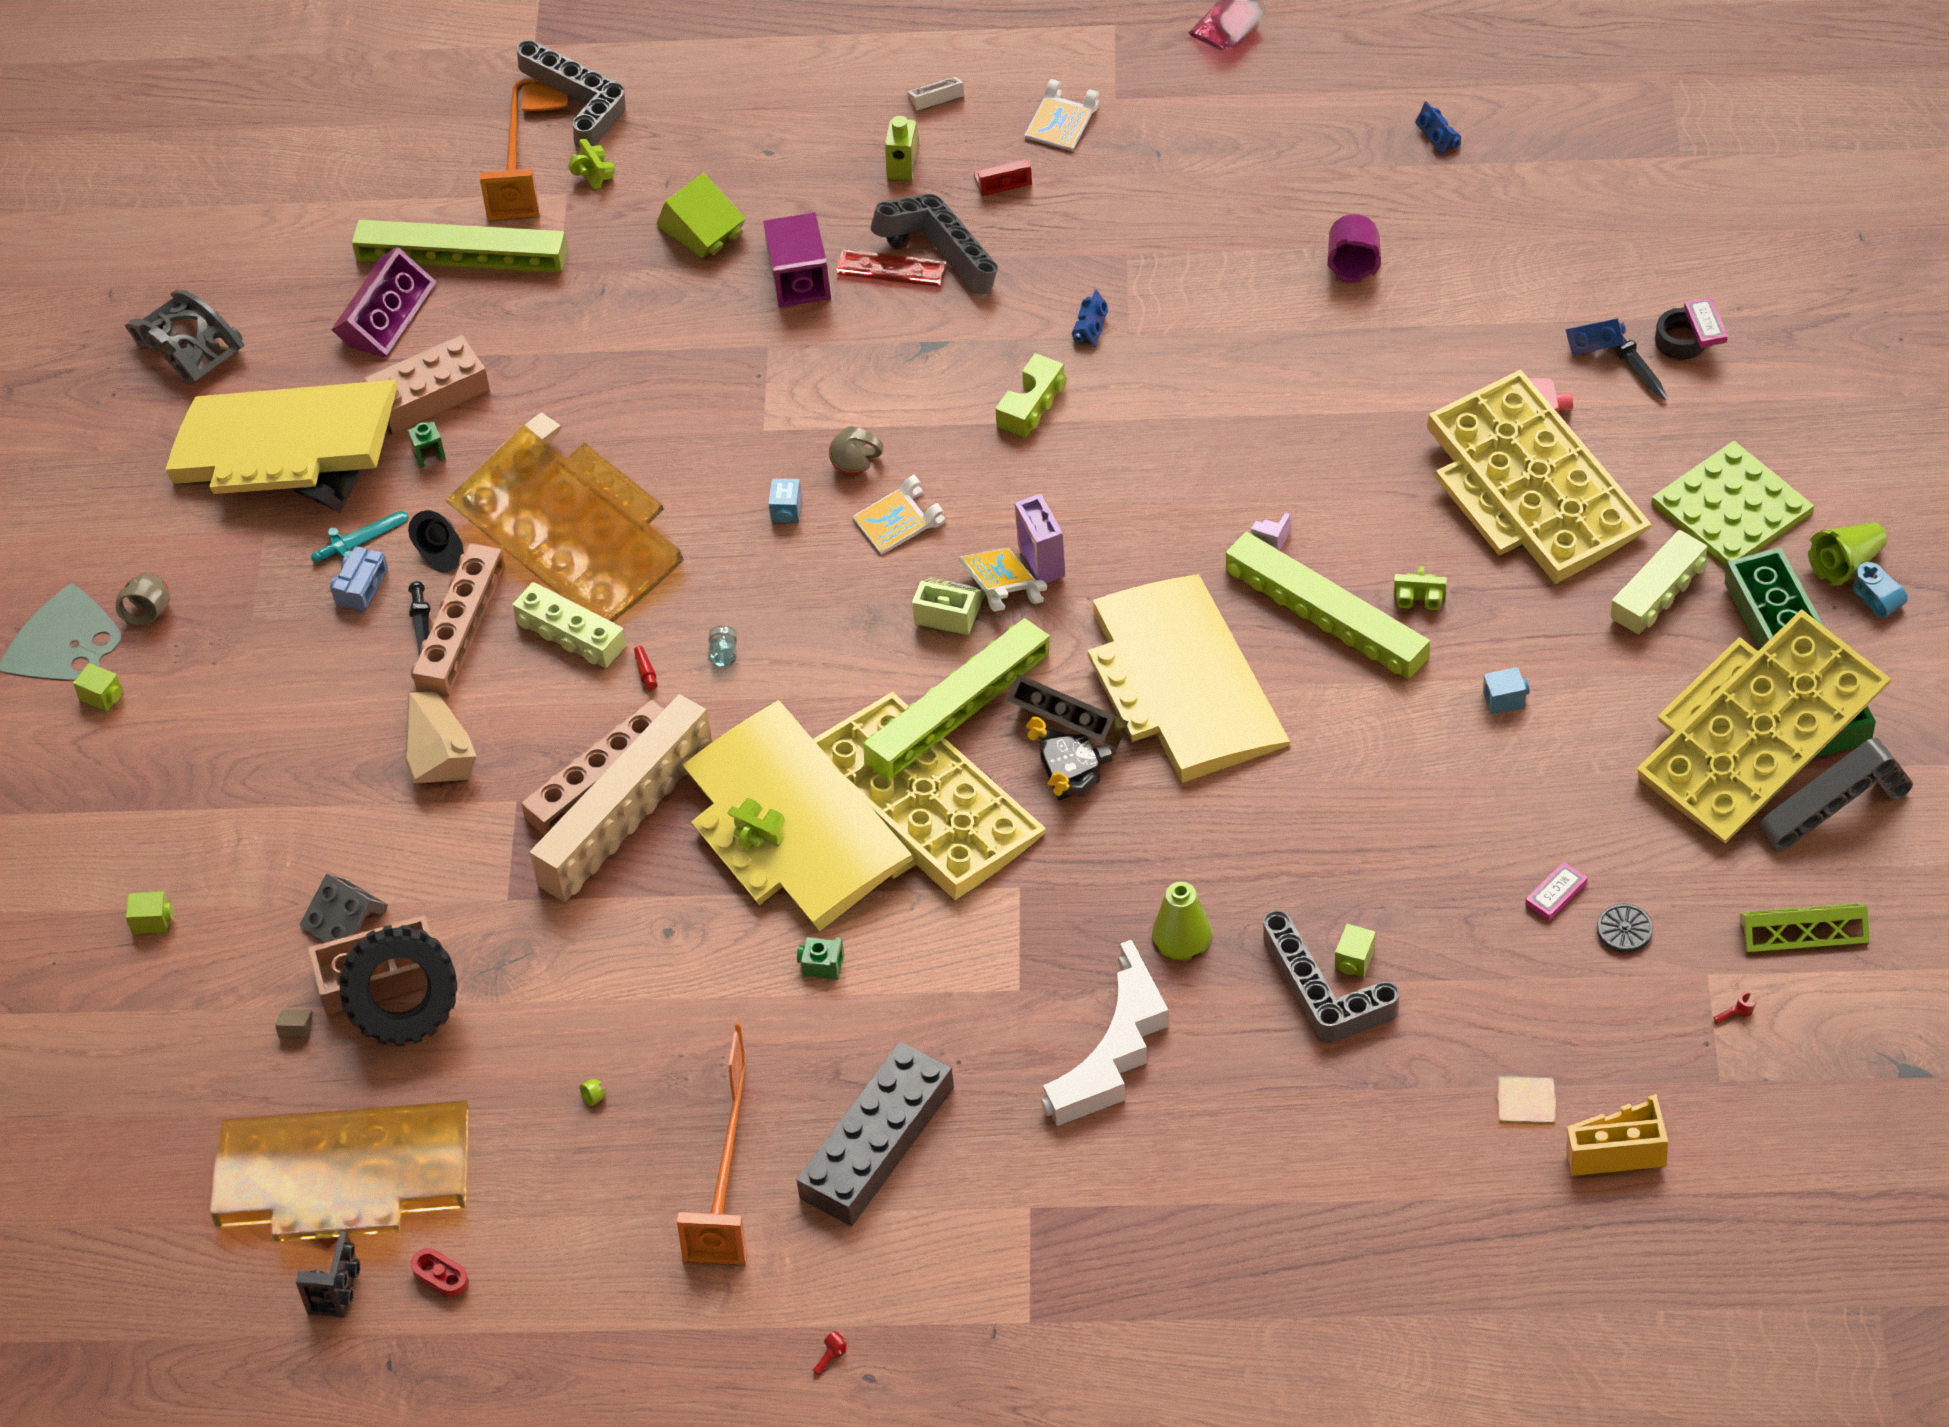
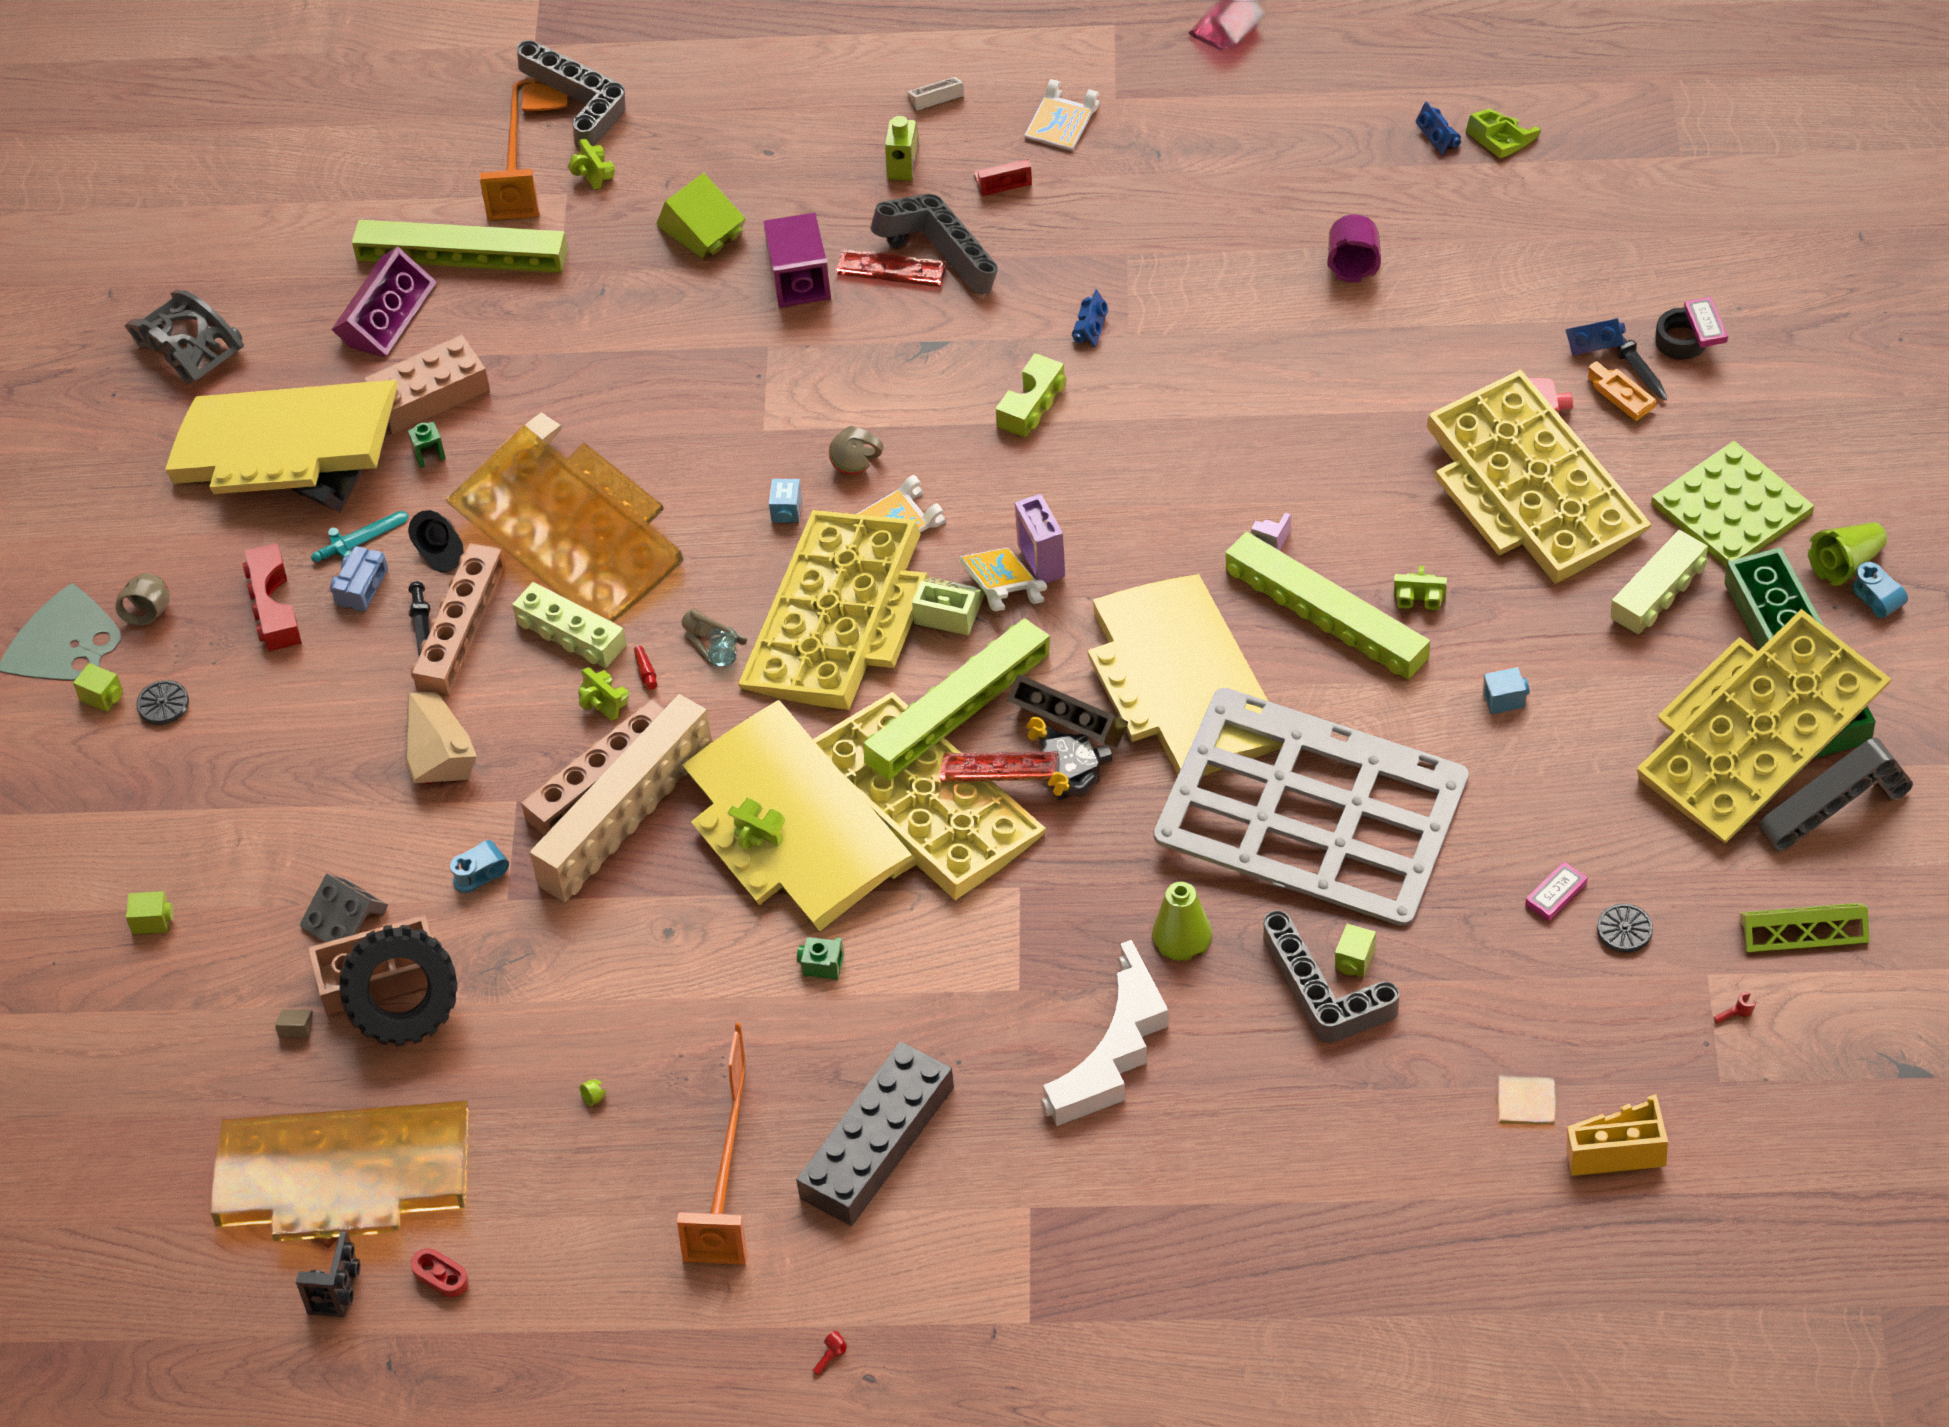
(162, 702): none -> wheel
(277, 620): none -> arch
(480, 864): none -> dark azure piece
(598, 693): none -> lime hips
(699, 625): none -> dark tan plant
(837, 610): none -> light yellow slope
(999, 766): none -> clear red tile
(1313, 734): none -> door
(1499, 132): none -> lime slope
(1621, 391): none -> light orange hinge

